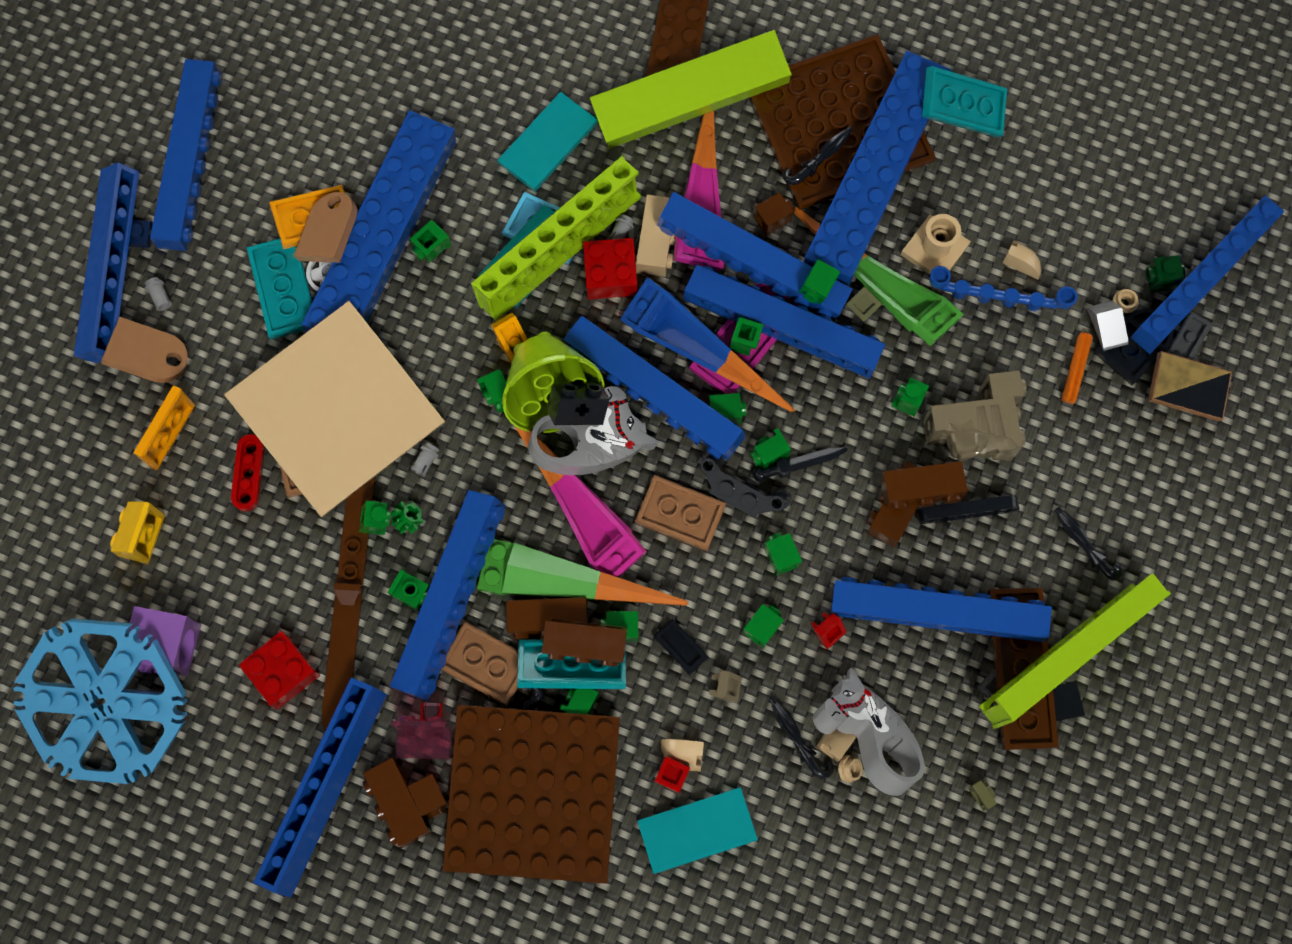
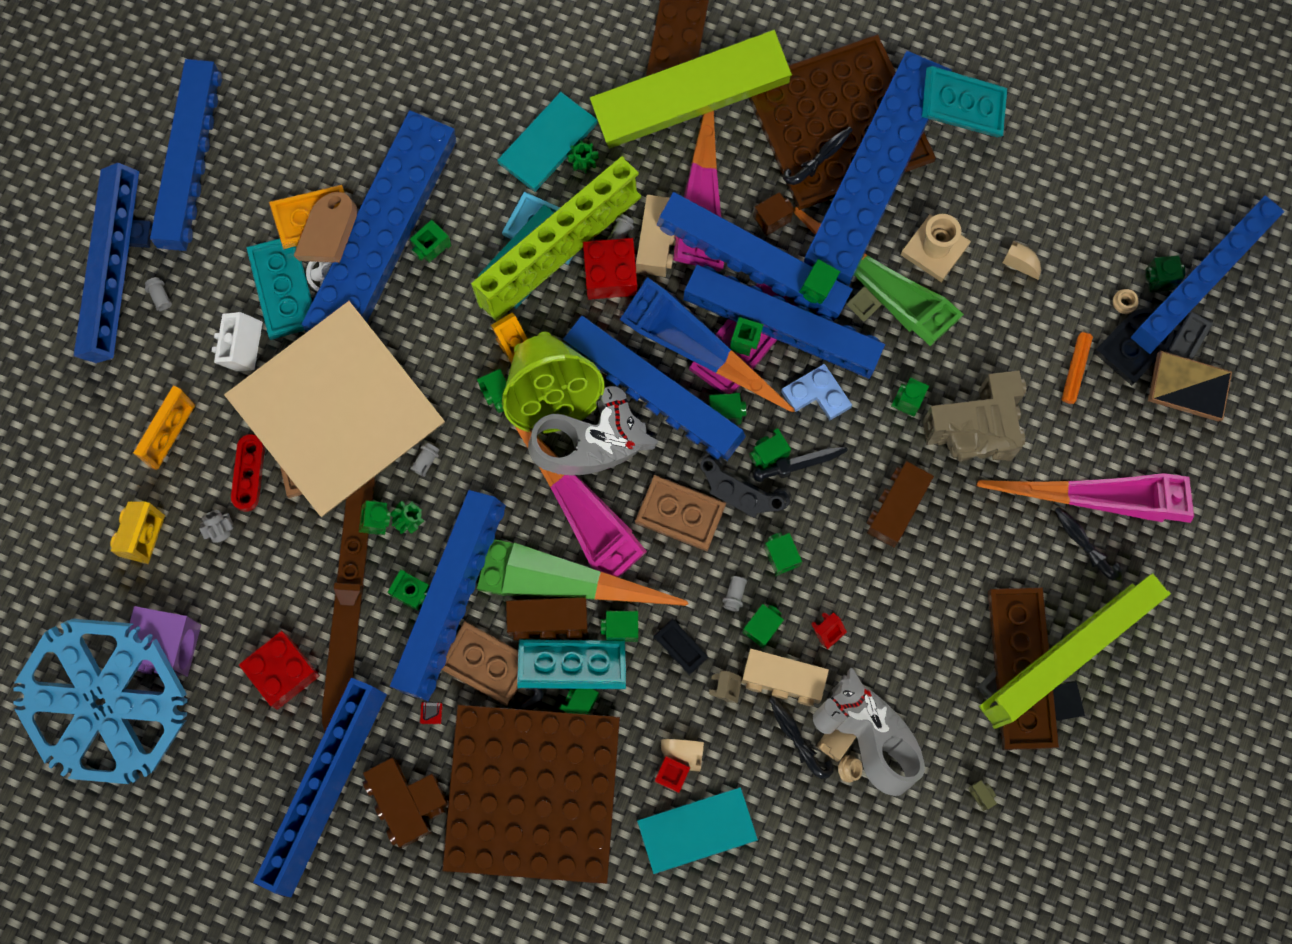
(144, 352): medium nougat tile -> none
(216, 526): none -> light grey gear
(237, 341): none -> white brick
(423, 738): clear pink bracket -> none
(577, 404): black brick -> none
(583, 150): none -> green gear
(584, 641): reddish brown brick -> none
(735, 593): none -> light grey pin
(784, 677): none -> tan brick
(817, 386): none -> light blue plate
(923, 485): reddish brown brick -> none
(941, 276): blue bar -> none
(942, 610): blue brick -> none
(968, 509): black beam -> none
(1109, 324): slope -> none
(1143, 497): none -> dark pink plate

